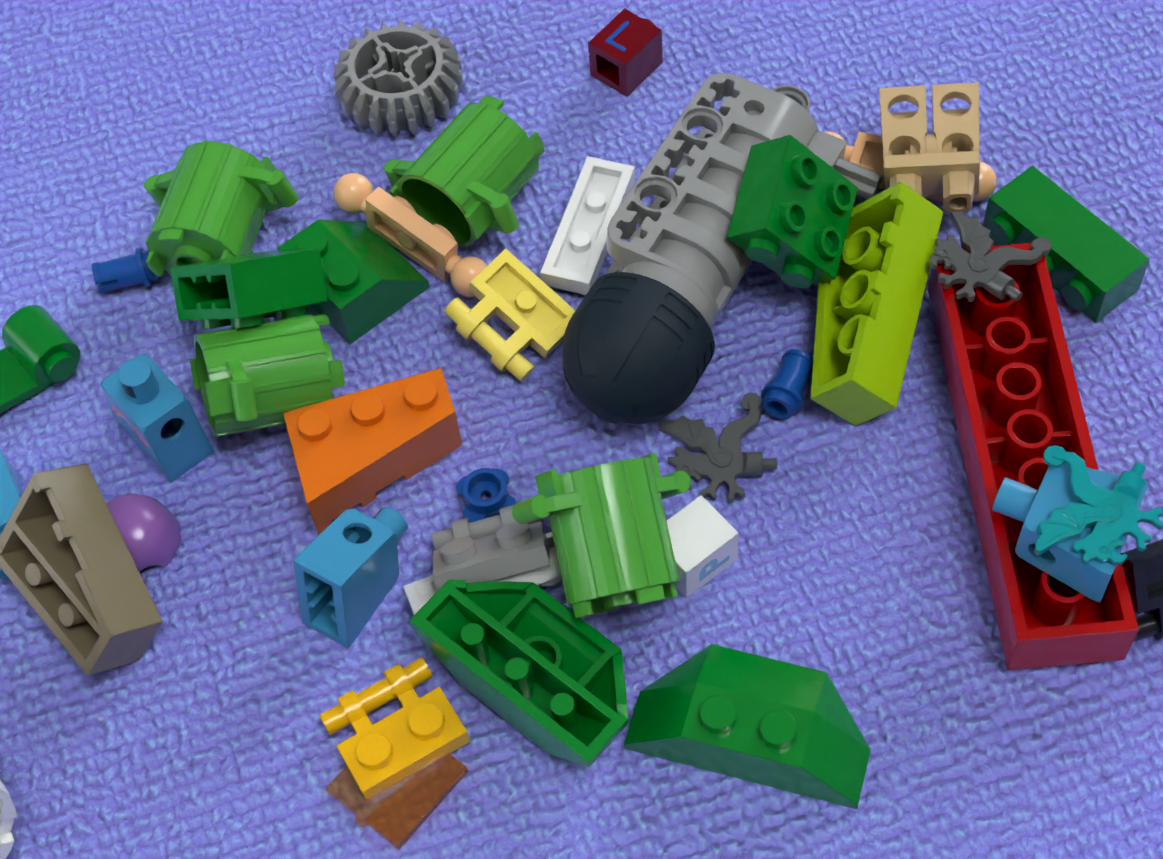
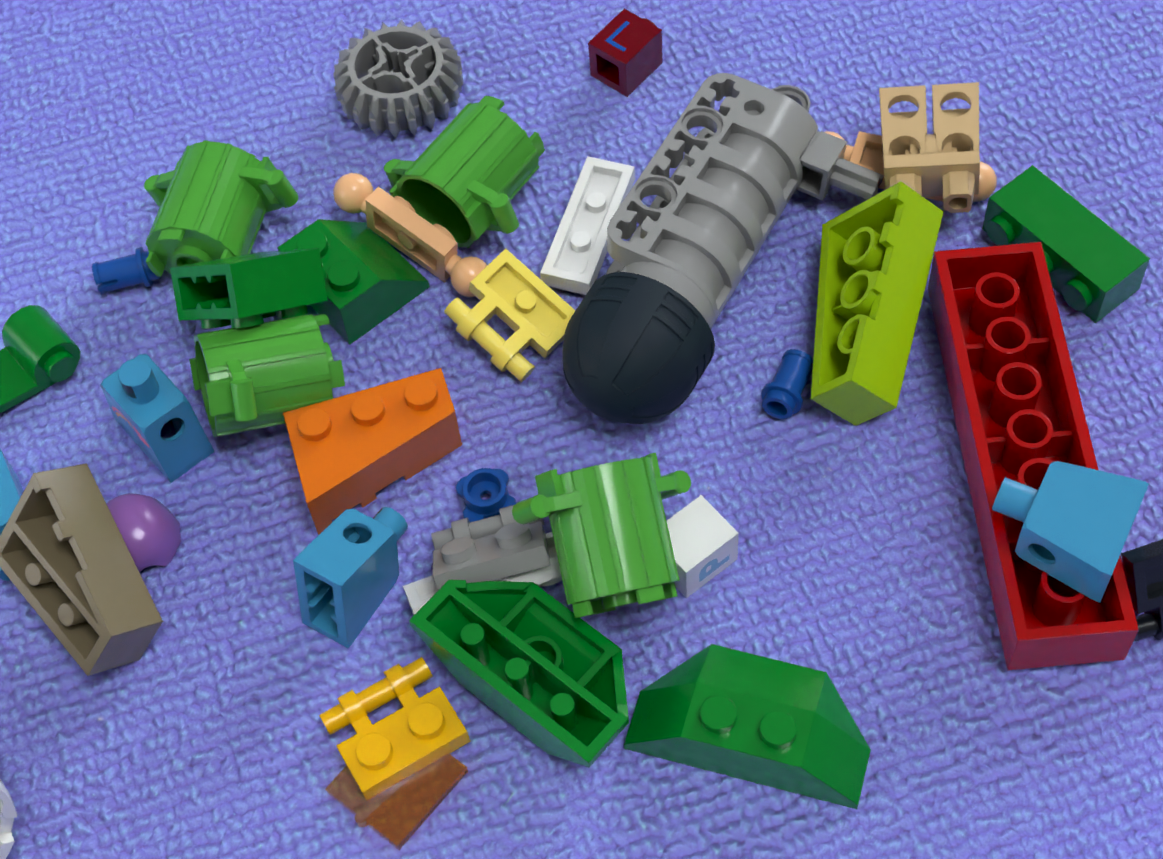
(722, 460): dark grey piece -> none
(792, 212): green brick -> none
(978, 265): dark grey piece -> none
(1110, 511): teal piece -> none

